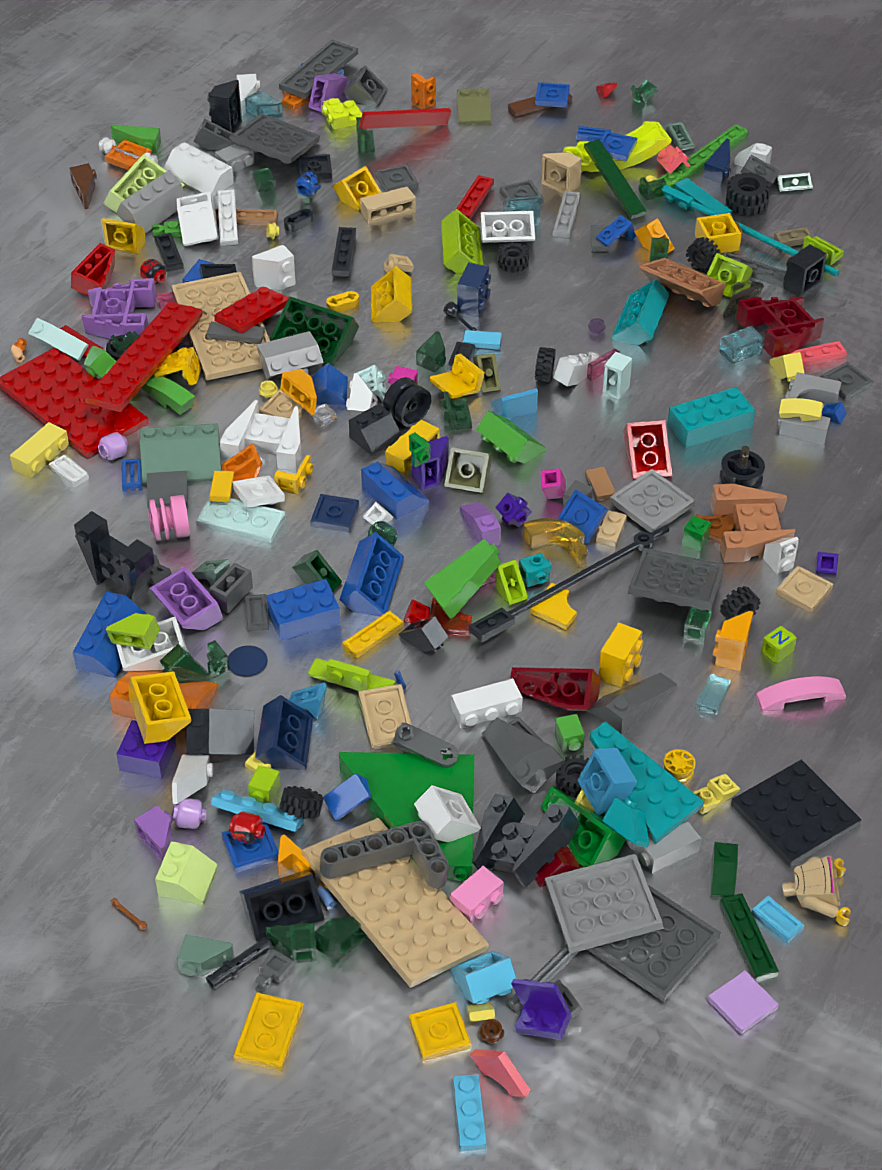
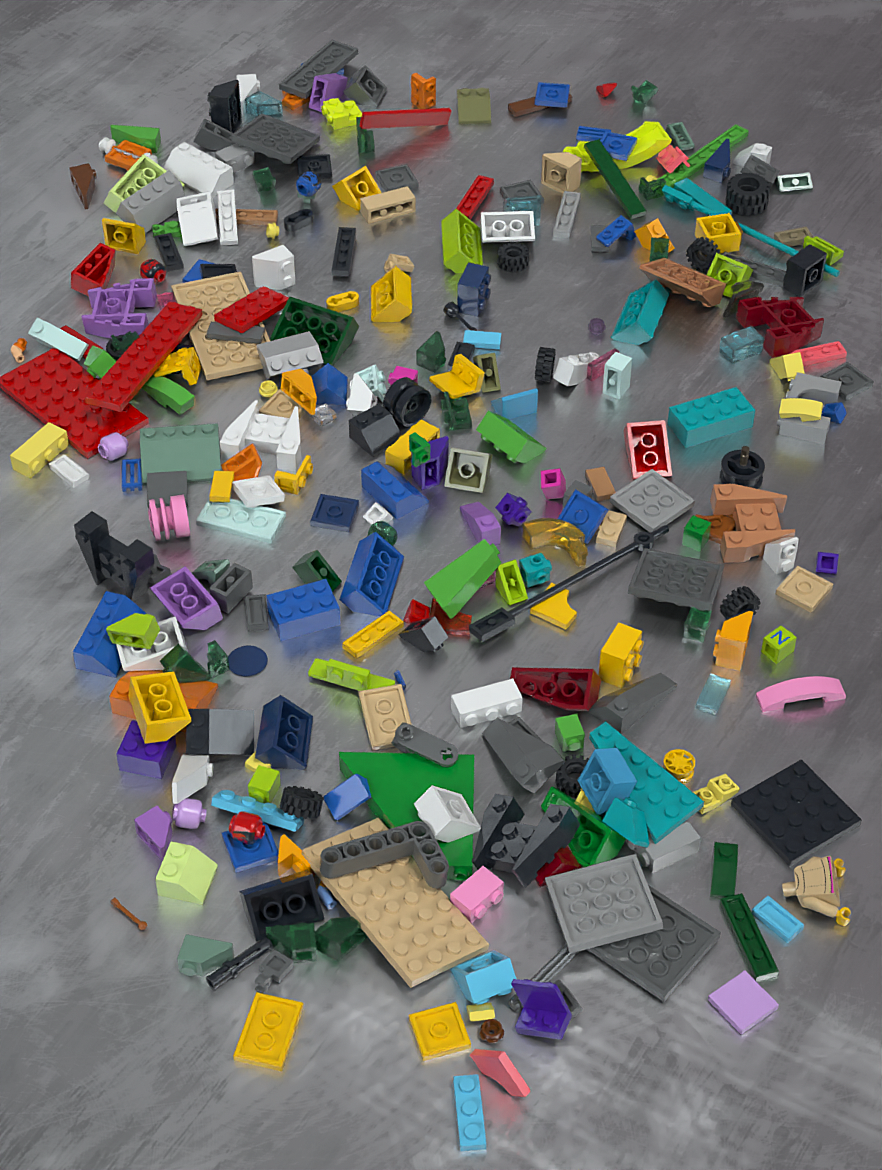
(310, 698): dark azure slope -> none

